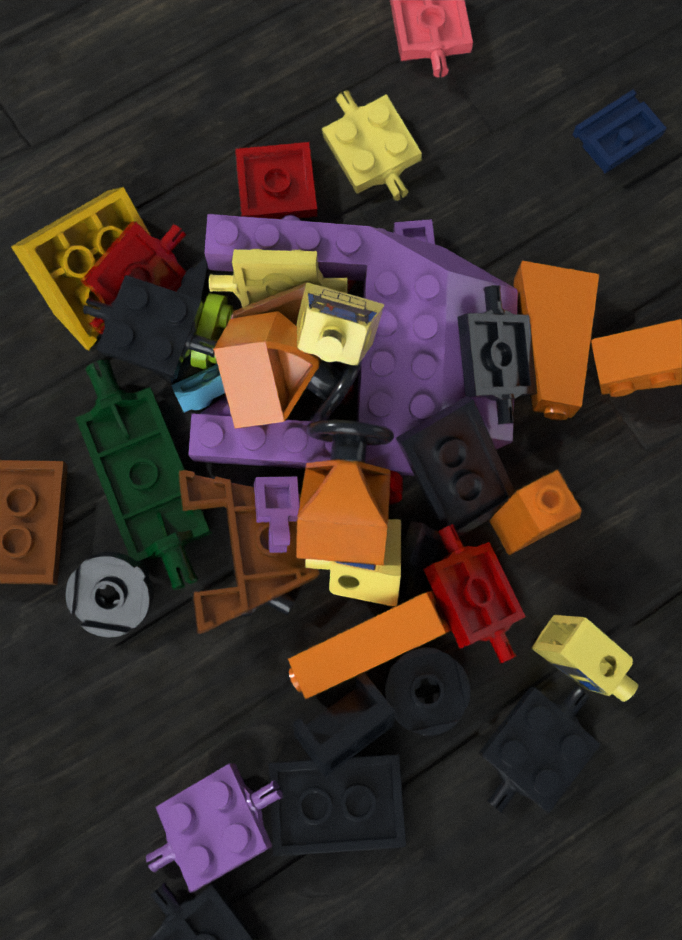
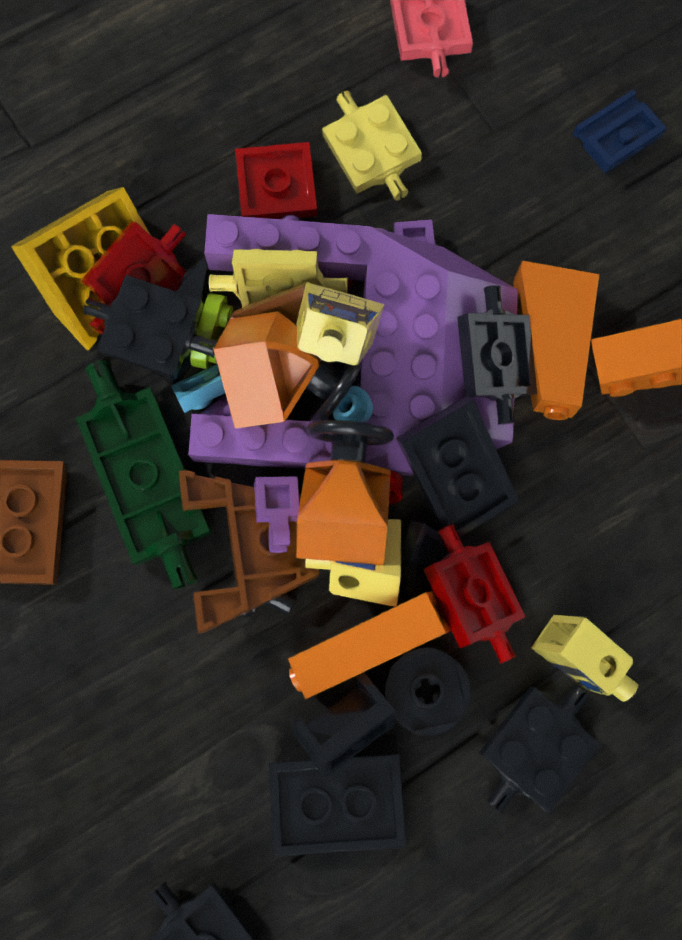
(91, 607): plate -> none
(213, 826): medium lavender plate -> none
(361, 406): none -> medium azure plate
(535, 513): orange slope -> none

